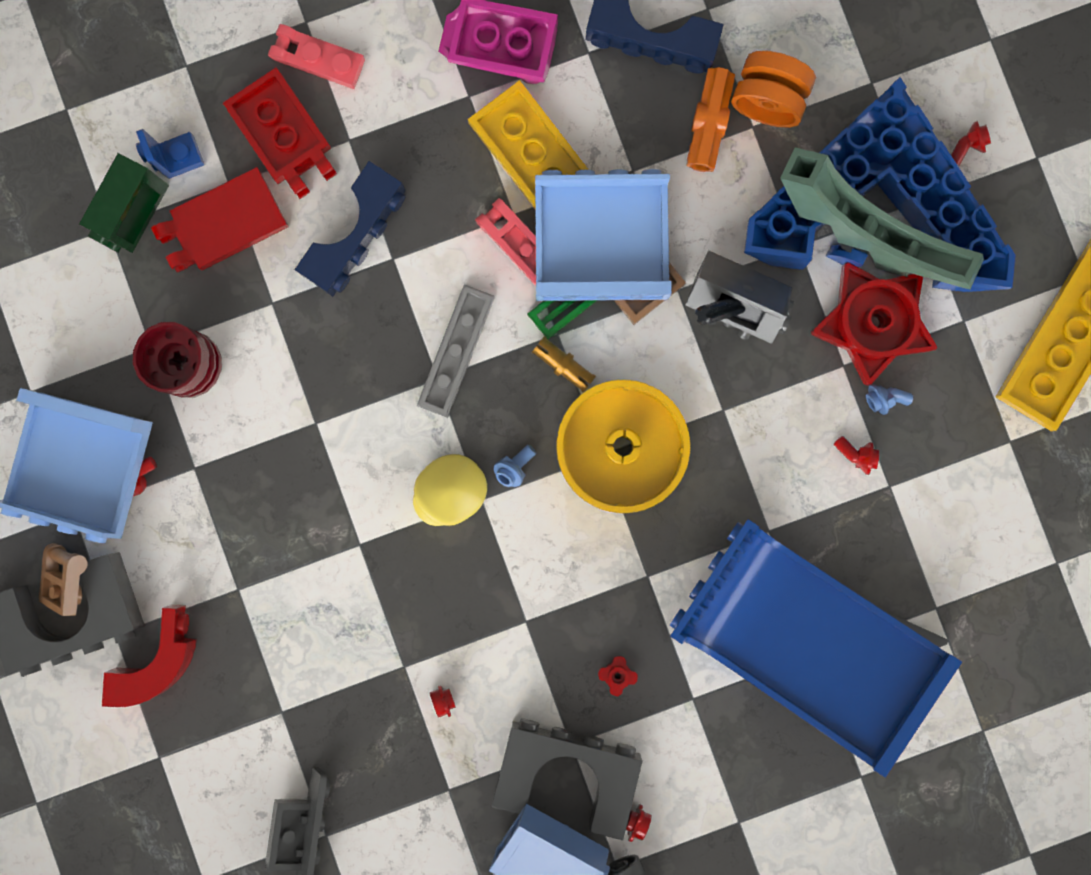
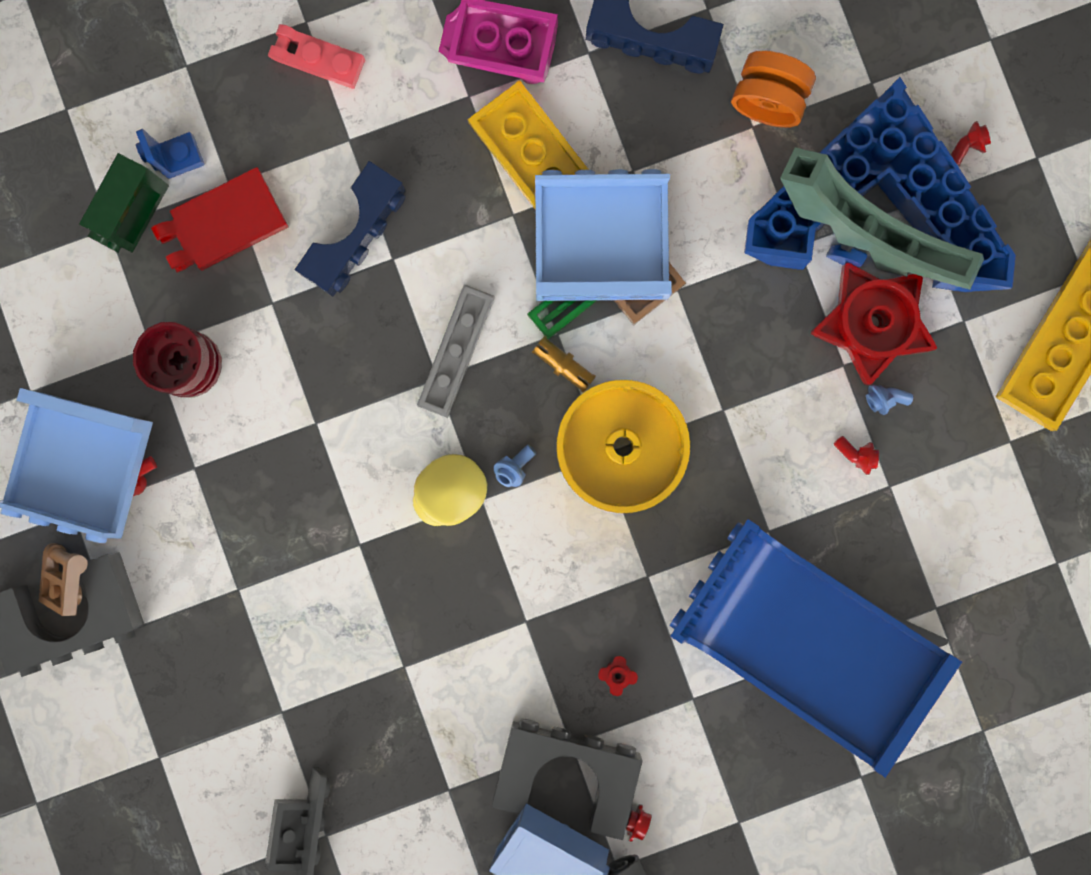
(134, 686): red arch -> none
(280, 131): red tile -> none
(442, 701): red plate -> none
(513, 238): coral plate -> none
(710, 119): orange piece -> none
(740, 299): dark grey piece -> none

